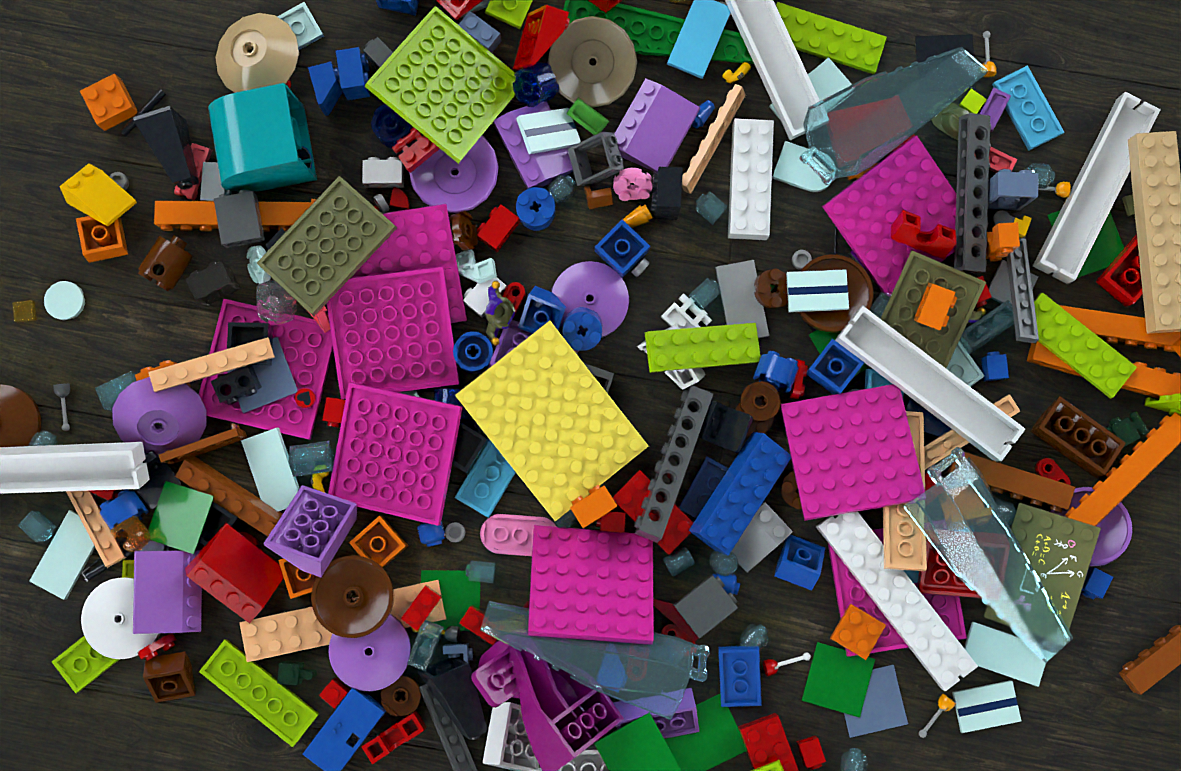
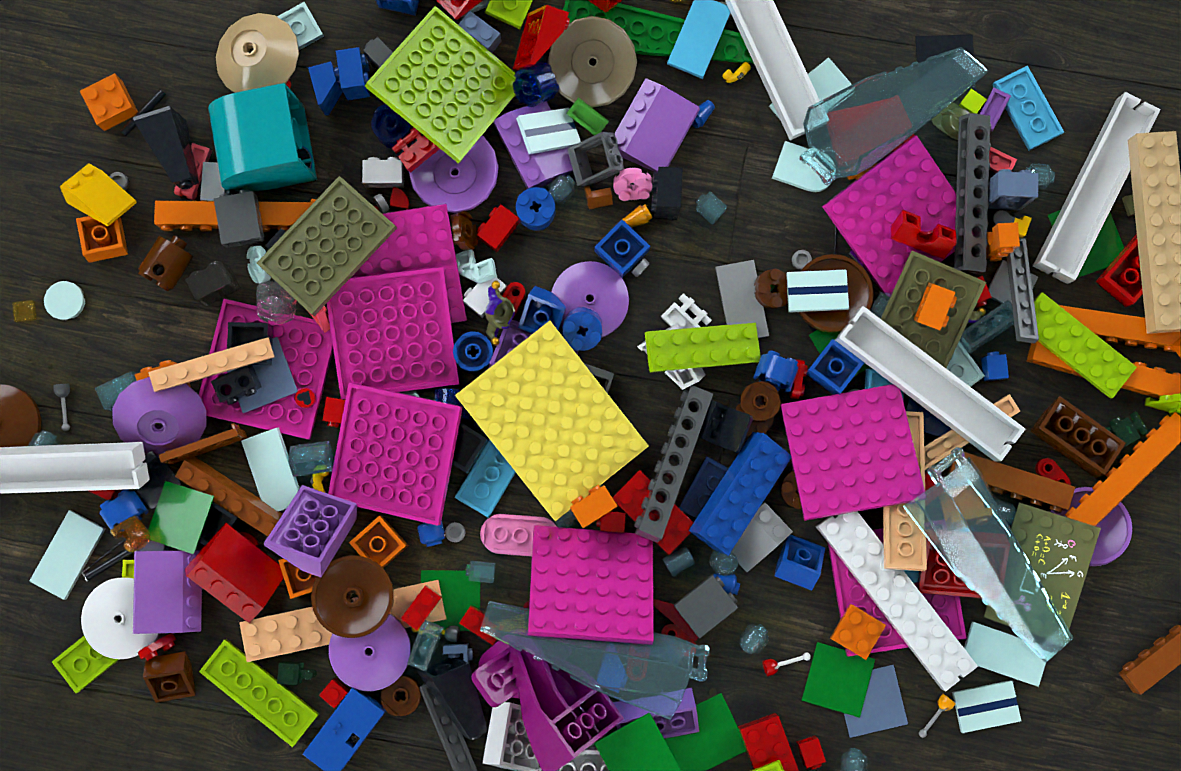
(37, 526): clear light blue brick -> none
(96, 527): light nougat plate -> none
(394, 737): red arch -> none
(705, 293): clear light blue brick -> none
(715, 133): light nougat plate -> none
(739, 676): blue tile -> none
(750, 179): white brick -> none
(832, 39): lime plate -> none
(990, 66): hinge -> none
(1062, 189): light orange hinge -> none
(1096, 583): blue brick -> none

